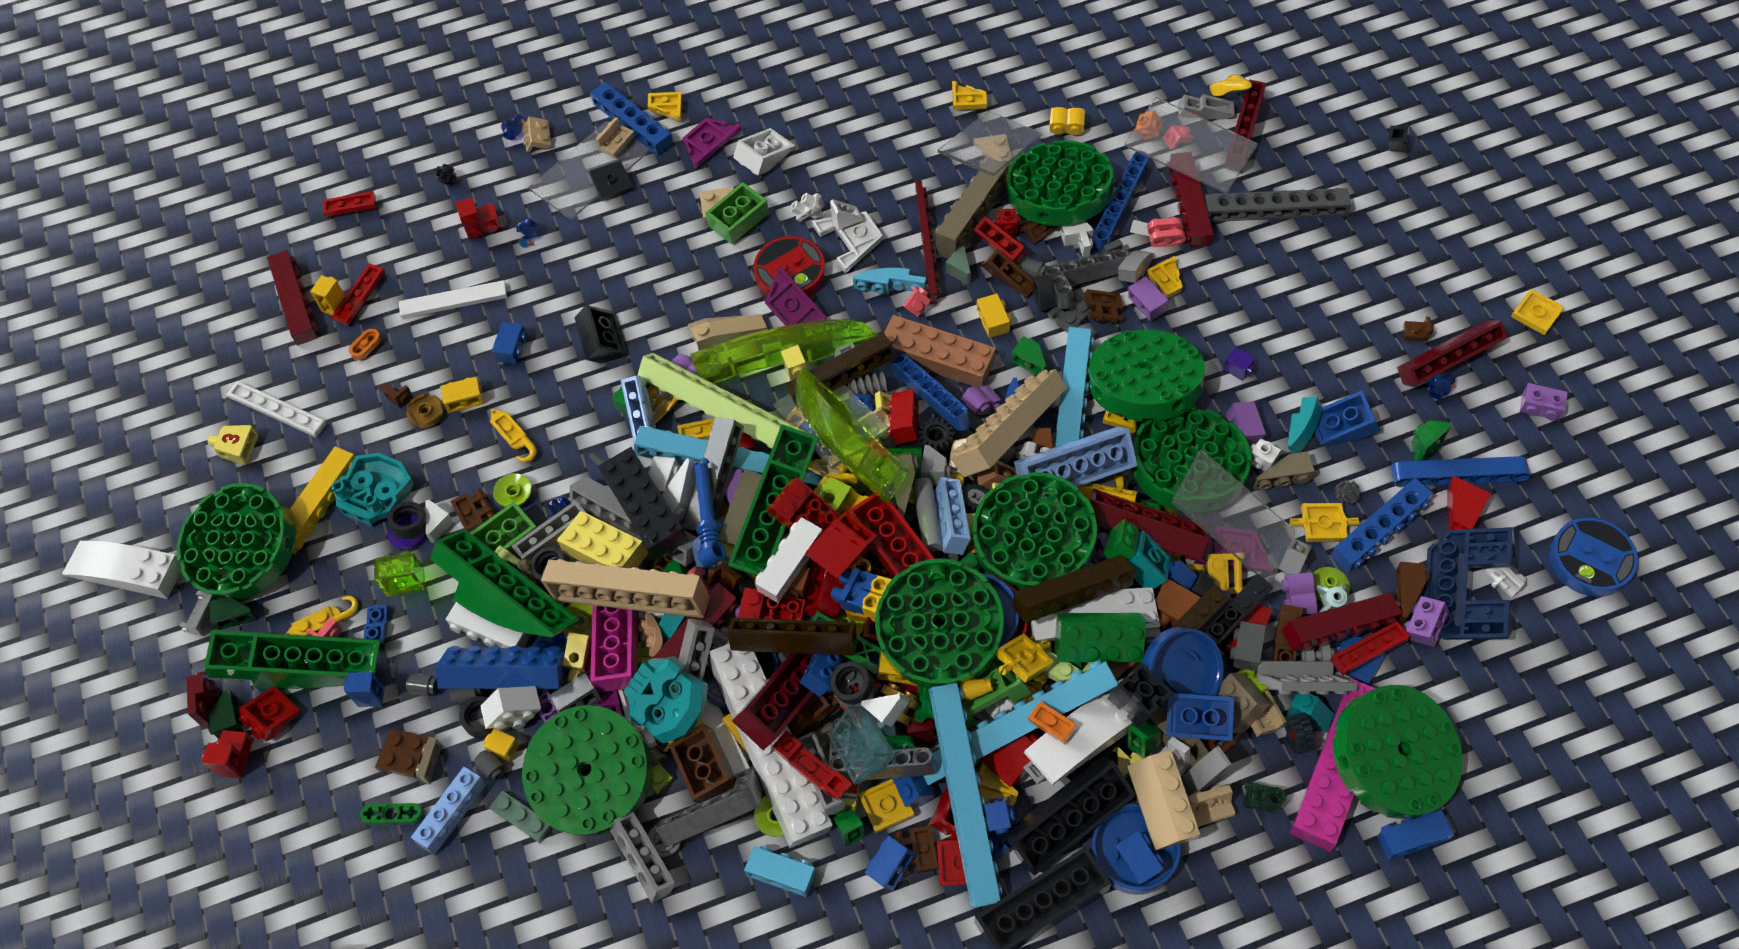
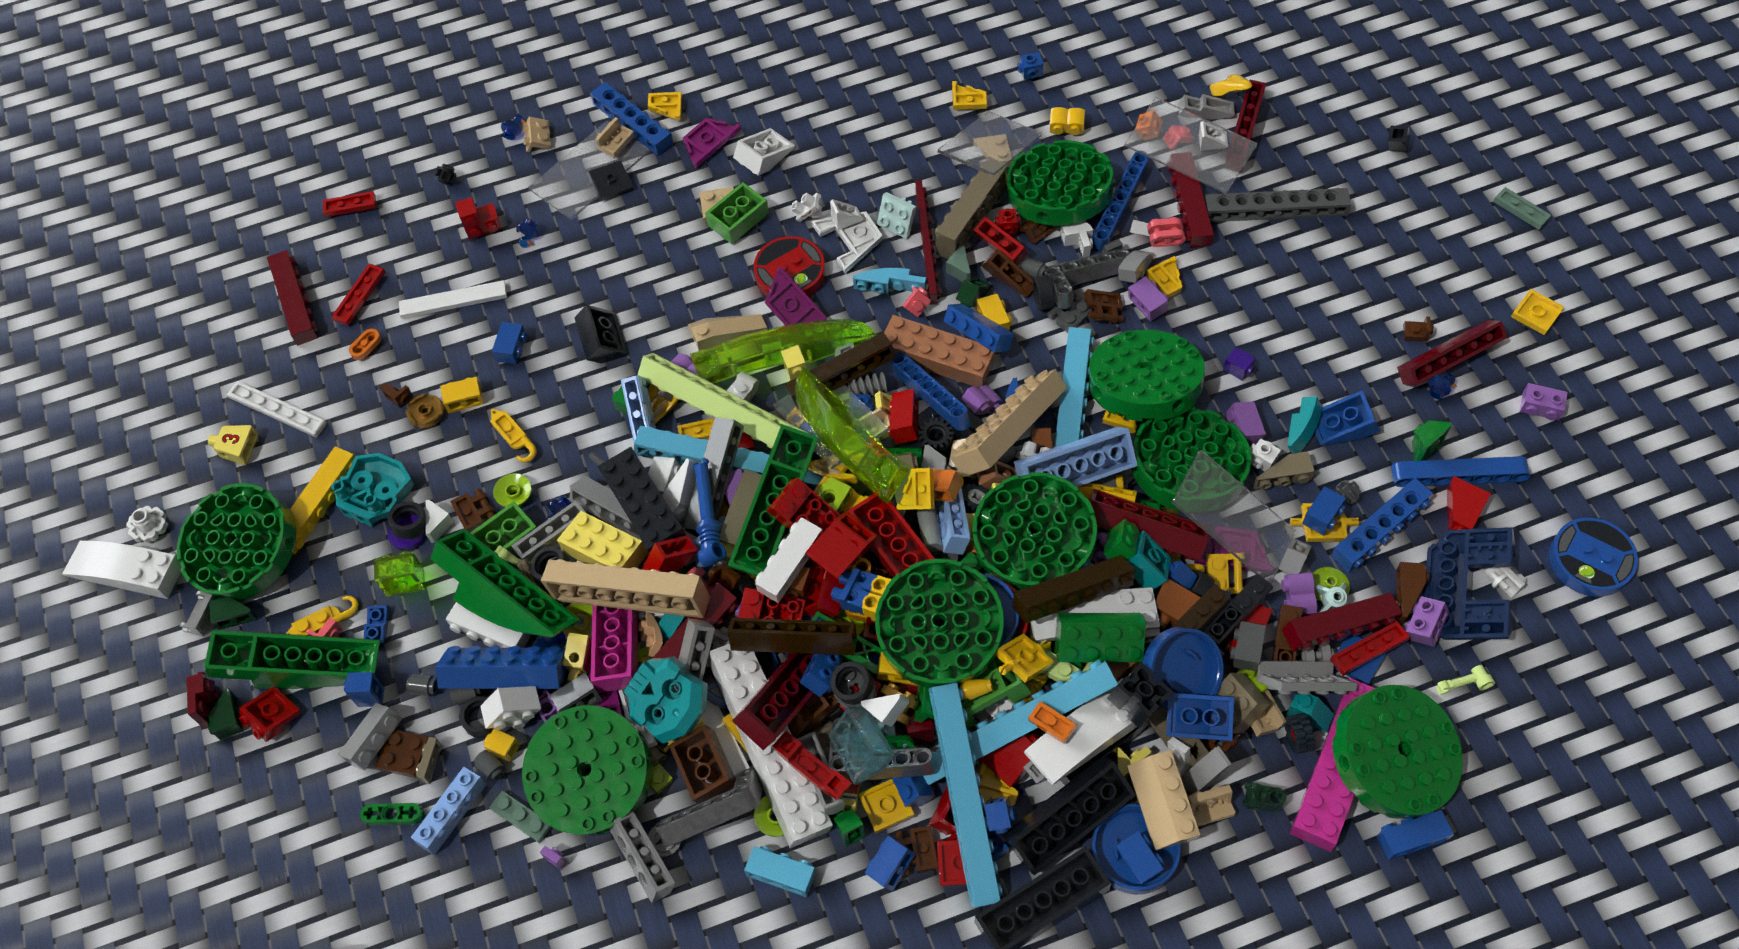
(147, 524): none -> white plant
(229, 754): red brick -> none
(327, 294): yellow brick -> none
(370, 736): none -> light grey brick
(553, 856): none -> medium lavender plate
(670, 554): none -> red slope
(744, 386): none -> white brick
(896, 215): none -> light aqua plate
(918, 490): none -> yellow wing
(946, 485): none -> orange brick
(972, 290): none -> dark green slope
(978, 327): none -> blue brick
(1028, 356): green slope -> none
(1031, 65): none -> blue brick
(1143, 739): green slope -> none
(1212, 137): none -> white slope
(1324, 511): none -> blue brick
(1478, 676): none -> yellowish green brick
(1522, 208): none -> sand green plate

